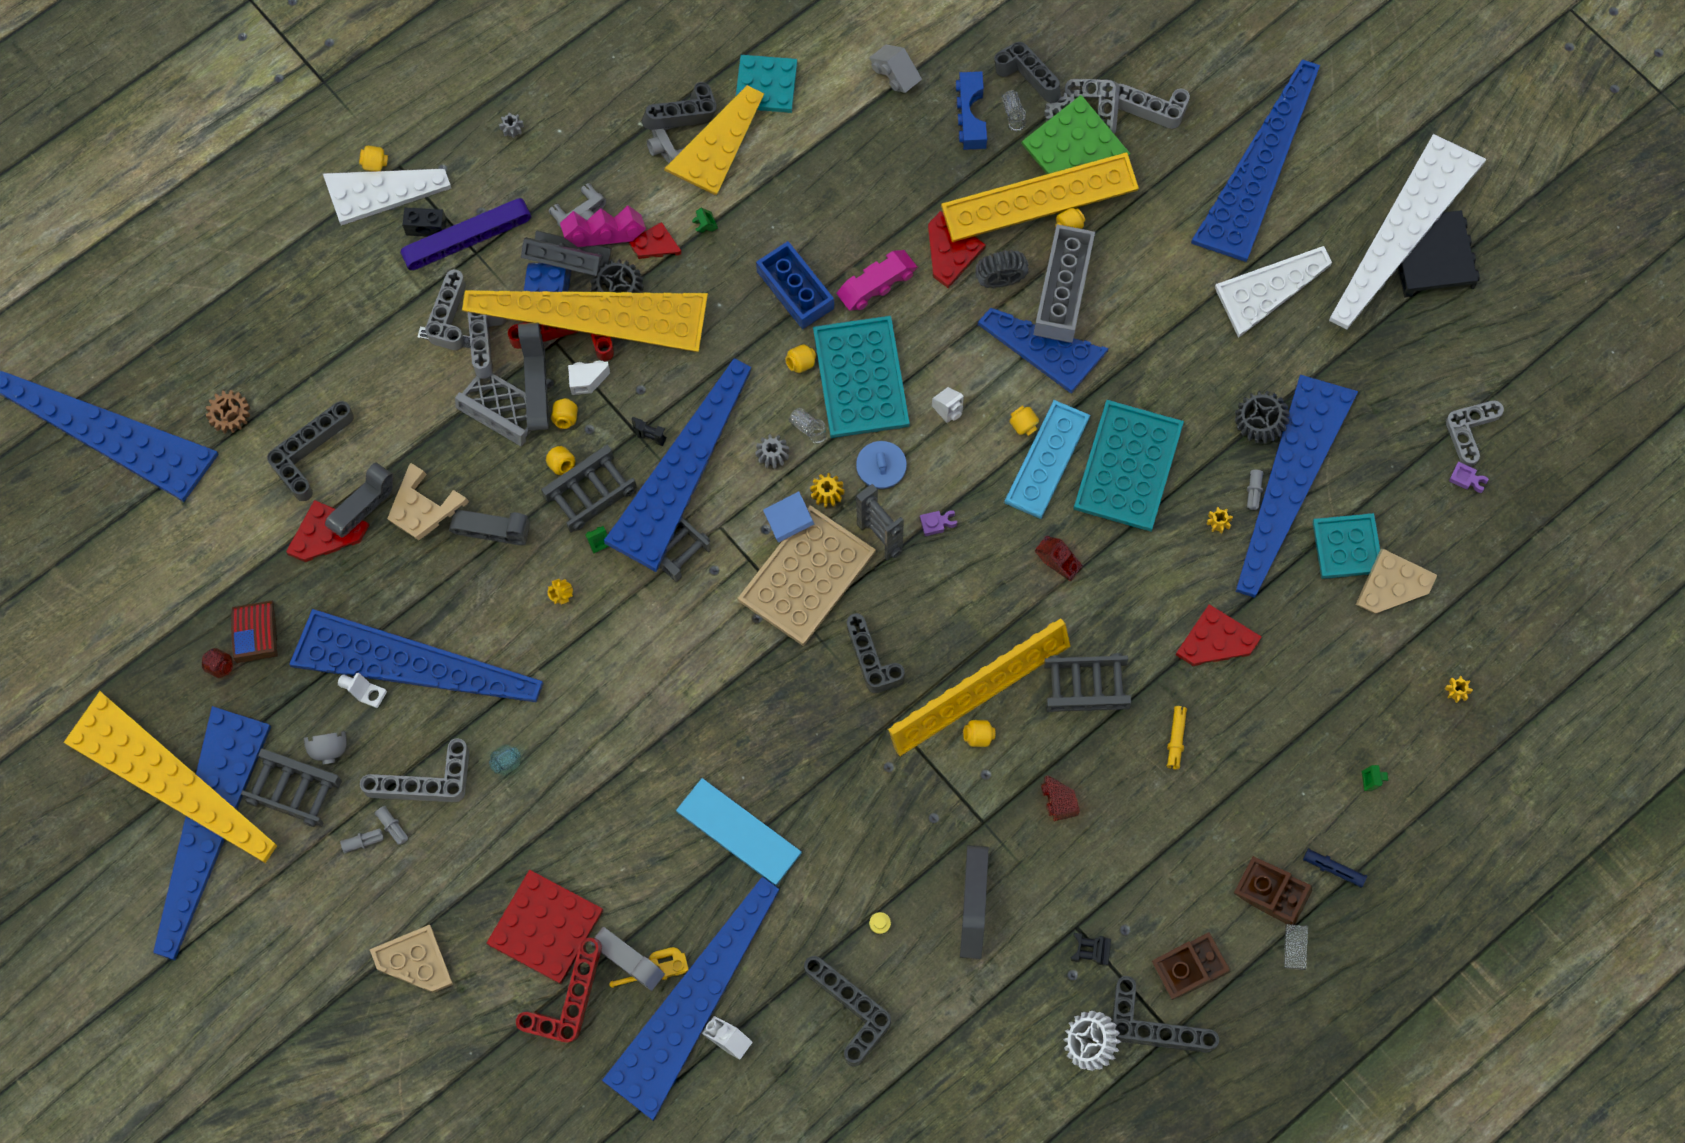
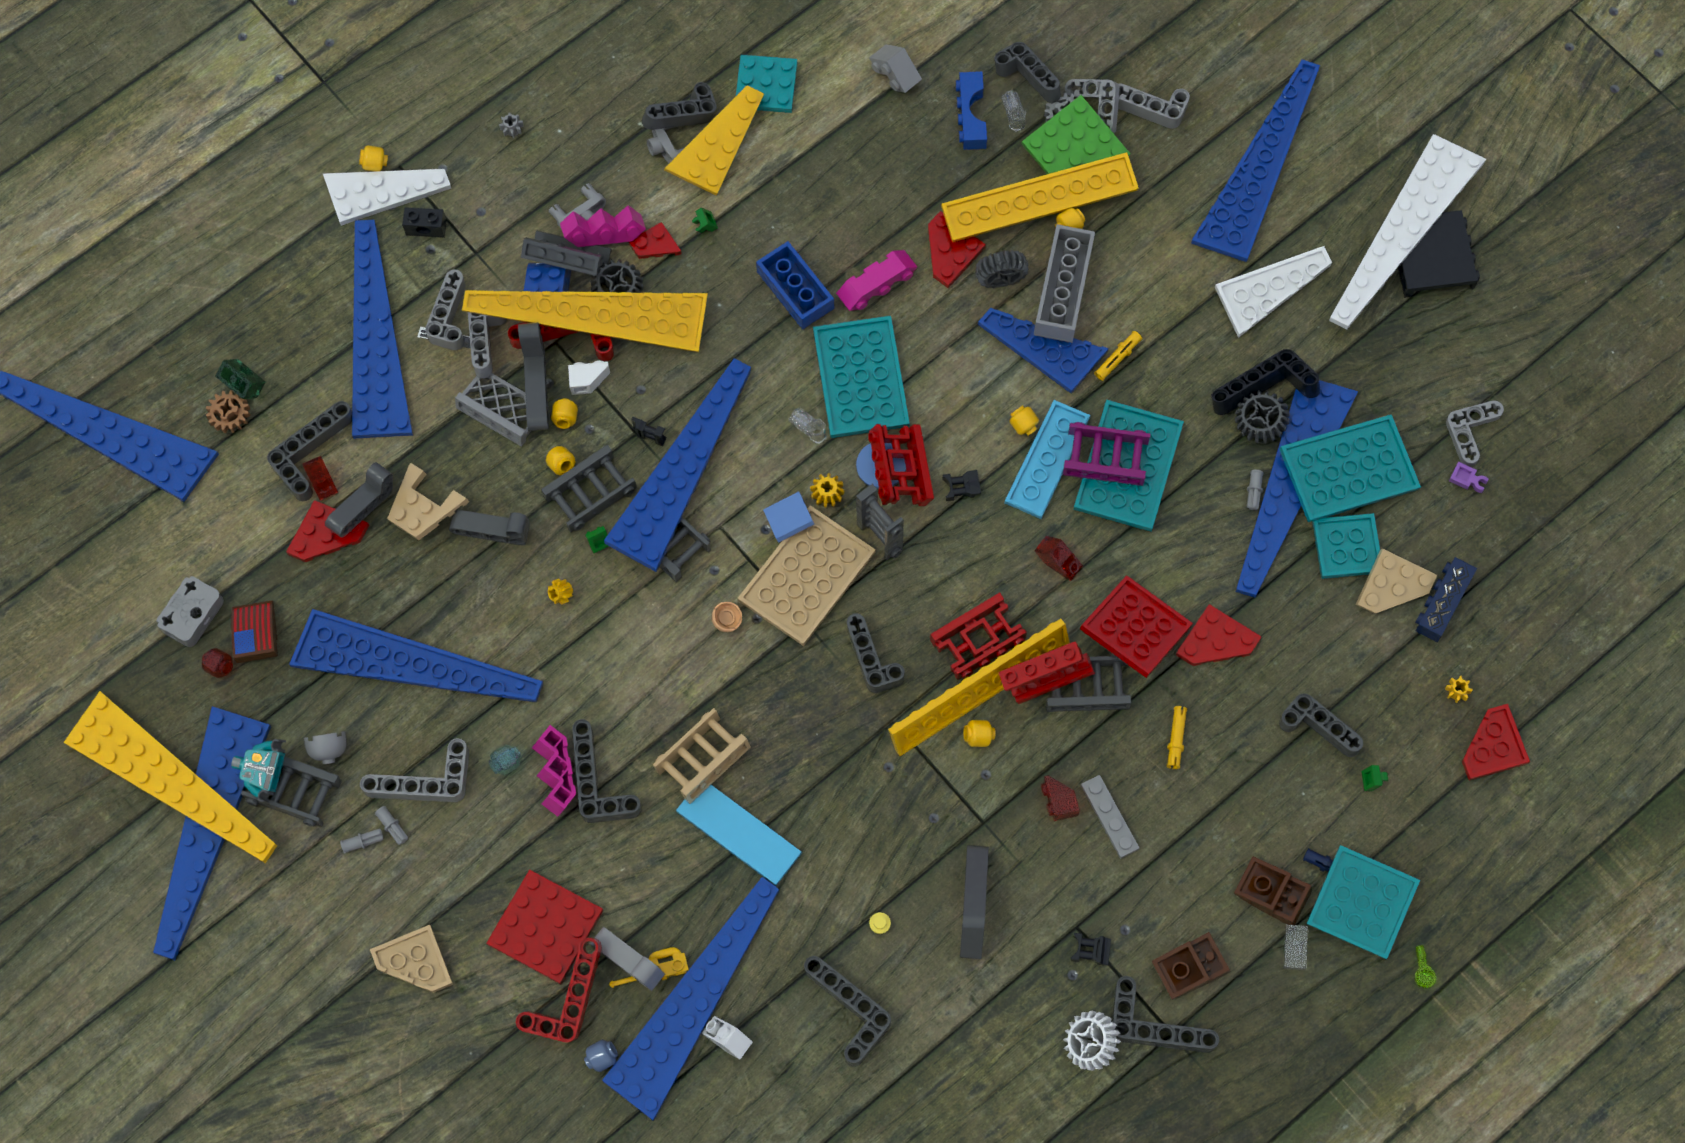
(184, 608): none -> light grey axle
(240, 379): none -> clear green brick
(261, 768): none -> torso
(320, 478): none -> clear red slope
(361, 689): white bracket -> none
(378, 383): none -> blue wing
(465, 234): dark purple beam -> none
(557, 771): none -> dark pink brick
(590, 780): none -> dark grey beam
(601, 1055): none -> sand blue head
(711, 772): none -> tan fence
(726, 617): none -> light nougat hair
(771, 457): light grey gear -> none
(800, 358): yellow head -> none
(915, 464): none -> red fence
(934, 523): medium lavender plate -> none
(948, 404): white slope -> none
(970, 481): none -> black piece
(971, 622): none -> red fence
(1046, 672): none -> red fence
(1094, 469): none -> magenta fence
(1102, 372): none -> yellow pin
(1110, 817): none -> light grey plate
(1136, 626): none -> red plate
(1224, 523): yellow gear -> none
(1280, 366): none -> black beam
(1322, 728): none -> dark grey beam
(1349, 468): none -> teal plate
(1363, 902): none -> teal plate
(1424, 976): none -> clear neon green plate
(1446, 599): none -> dark blue brick
(1495, 745): none -> red plate

